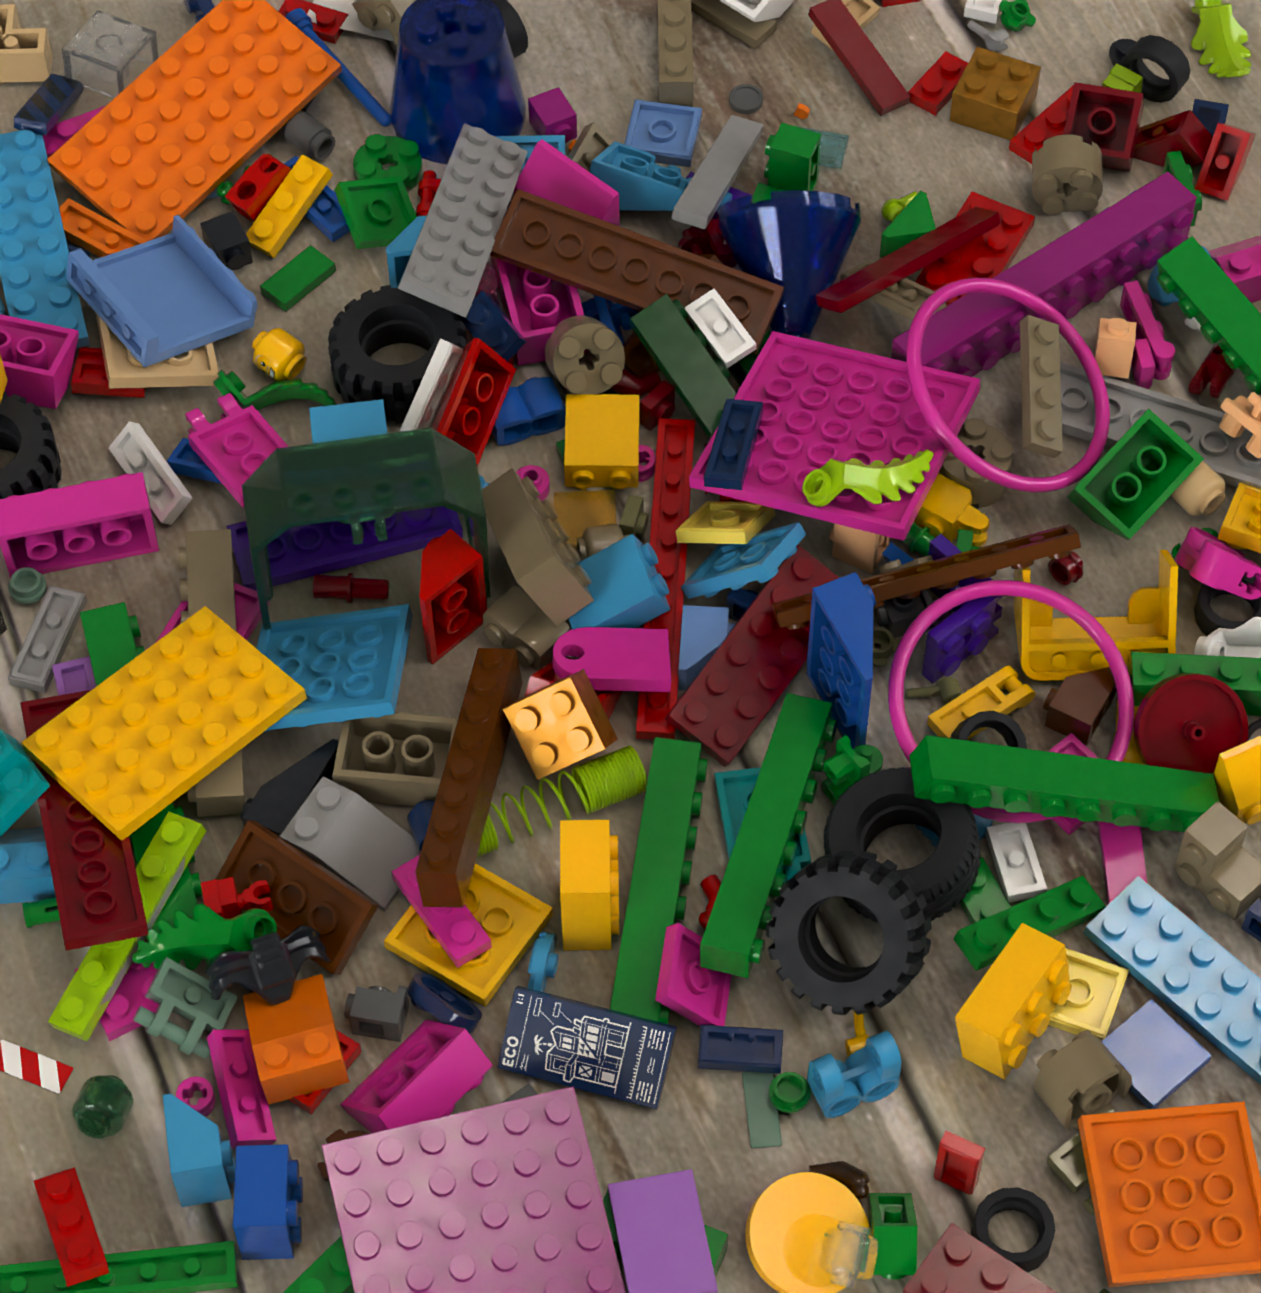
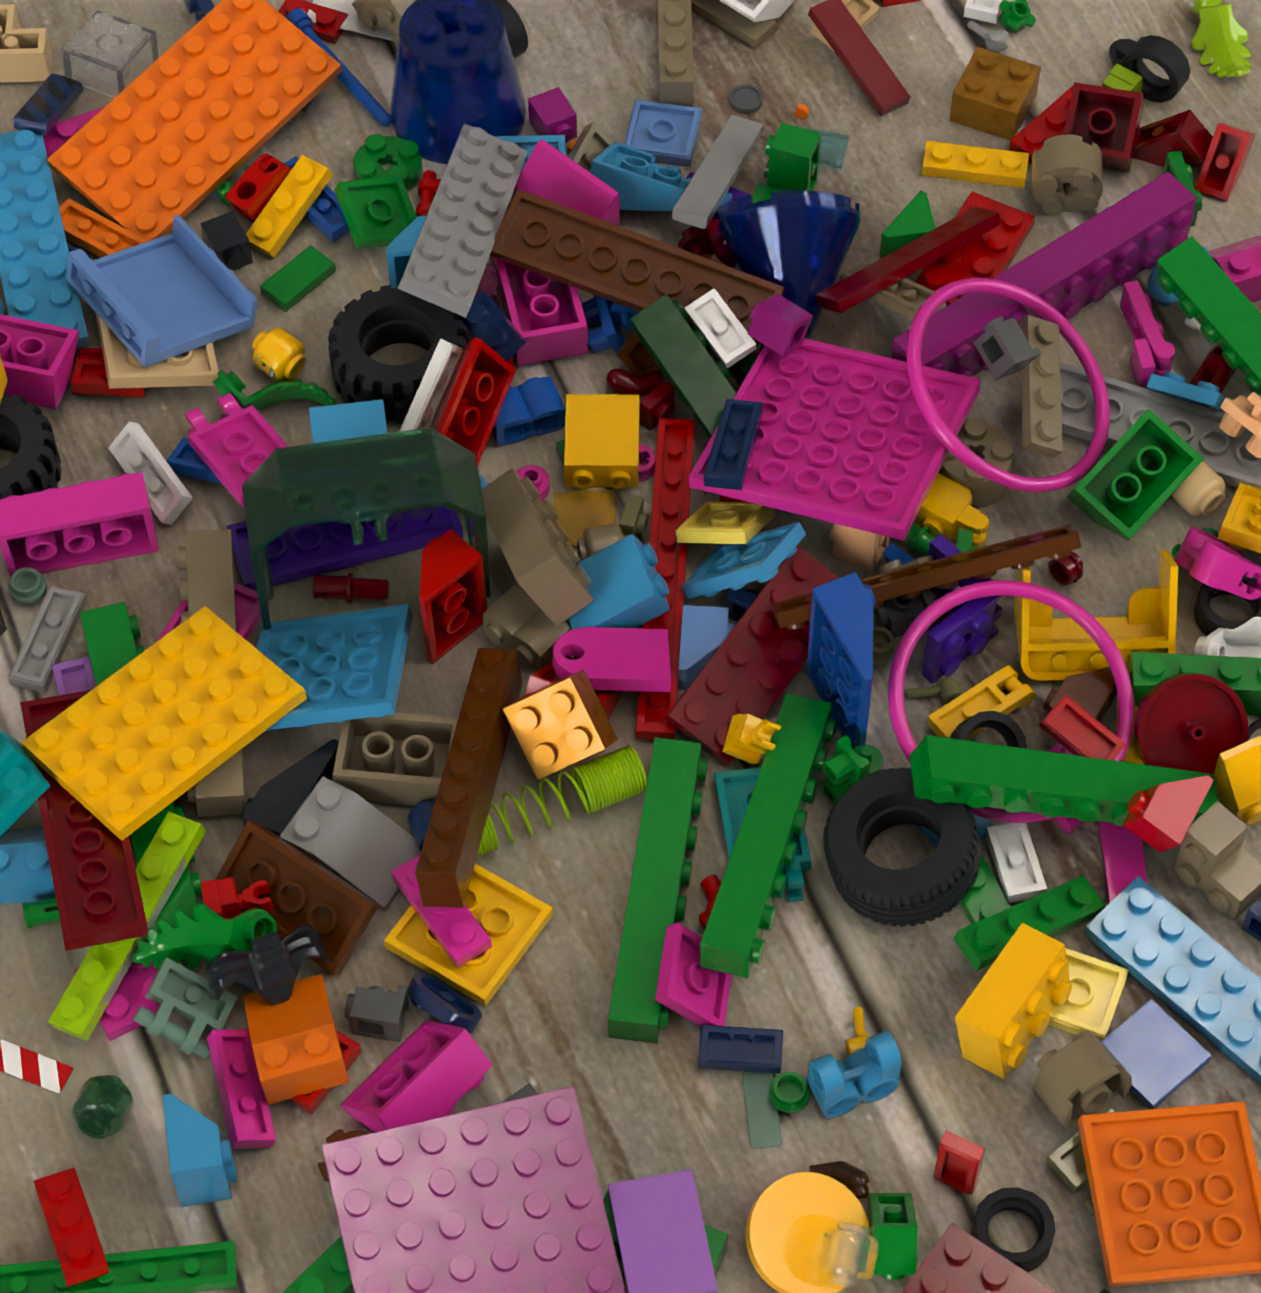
(186, 1091): dark pink bush -> none
(267, 1202): blue brick -> none
(309, 136): dark grey brick -> none
(543, 961): dark azure plate -> none
(568, 344): dark tan brick -> none
(587, 1047): dark blue tile -> none
(588, 884): yellow brick -> none
(749, 737): none -> yellow piece
(779, 324): none -> magenta brick
(809, 964): black tyre -> none
(867, 480): lime plant -> none
(894, 206): lime arm -> none
(938, 83): red plate -> none
(975, 164): none -> yellow plate
(1005, 347): none -> dark grey brick
(1080, 731): none -> red tile
(1114, 346): light nougat slope -> none
(1166, 811): none -> slope
(1173, 385): none -> dark azure plate
(1210, 113): dark blue plate -> none

